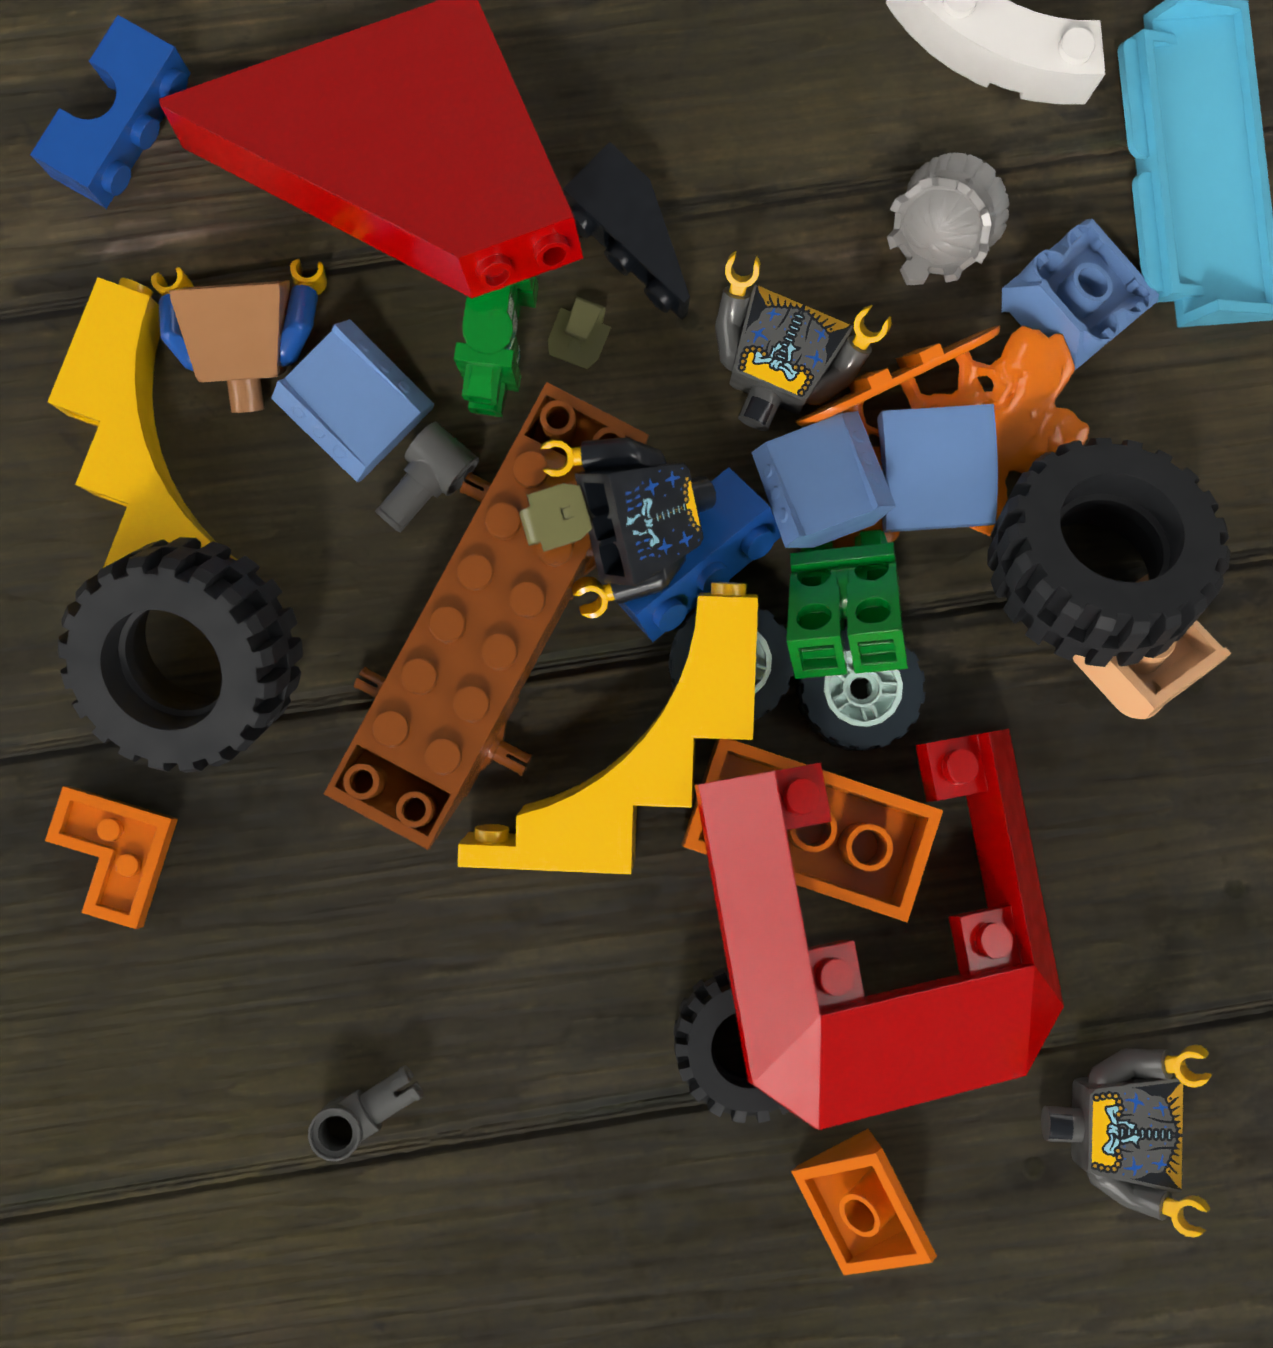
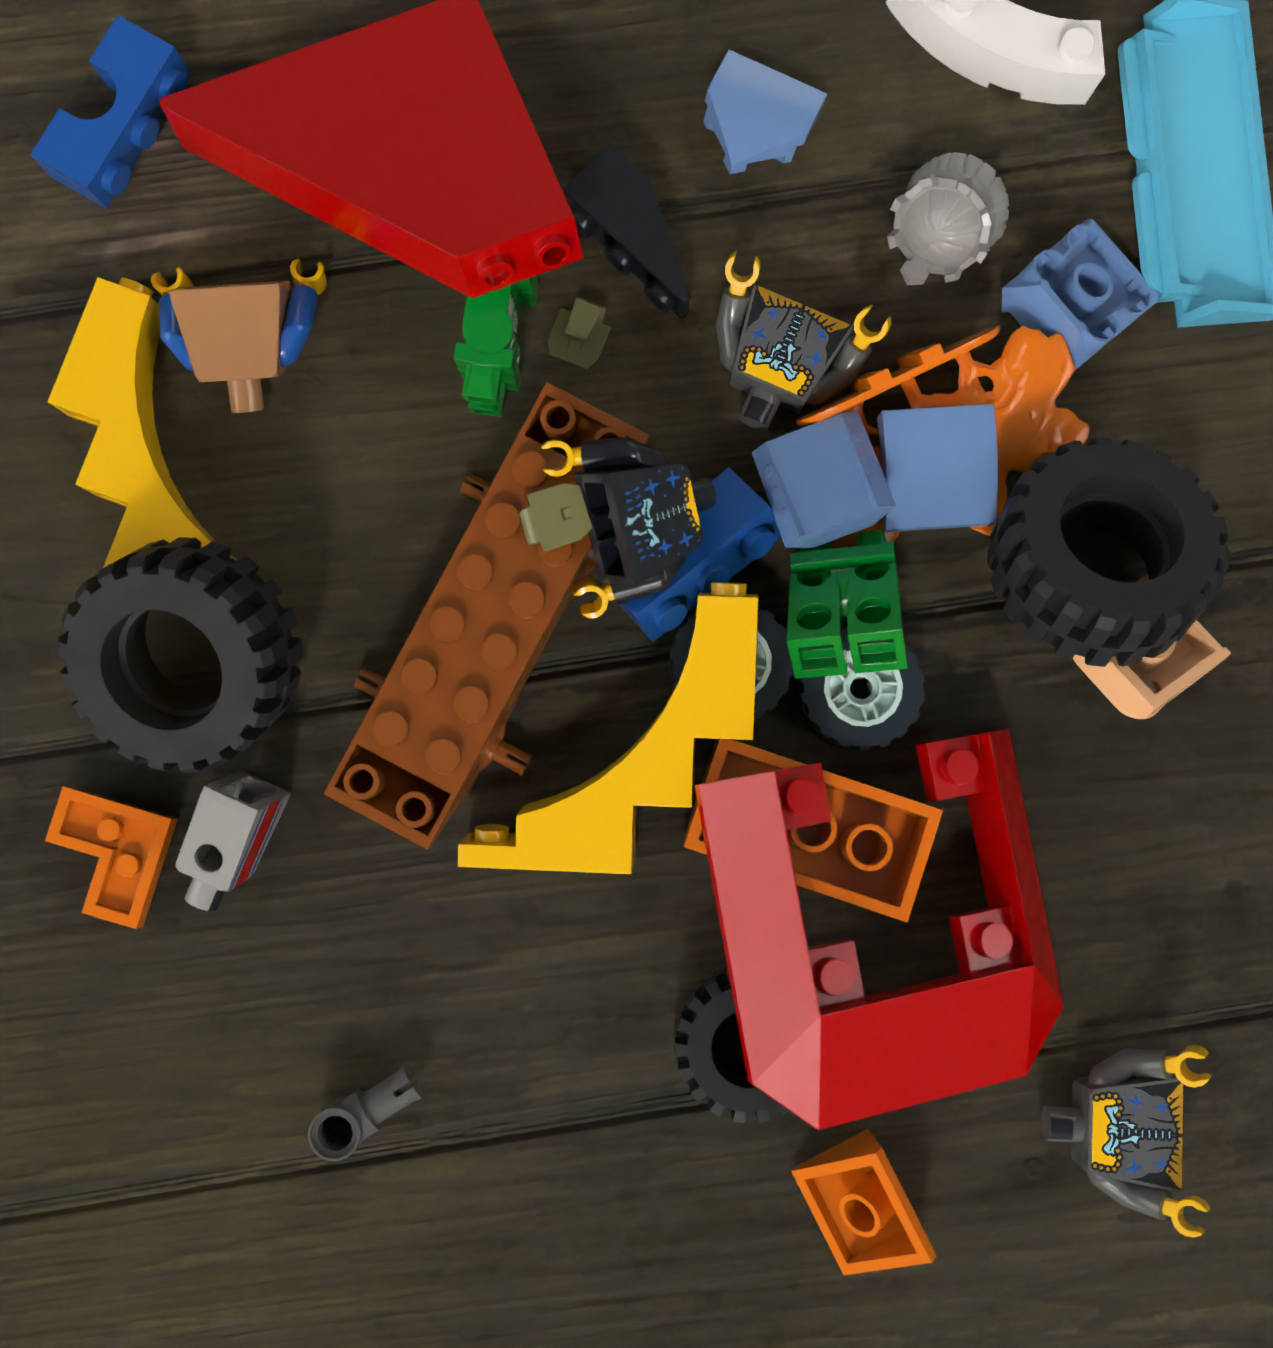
(228, 835): none -> light grey torso
(351, 400): medium blue slope -> none
(434, 466): dark grey pin -> none
(759, 112): none -> medium blue slope

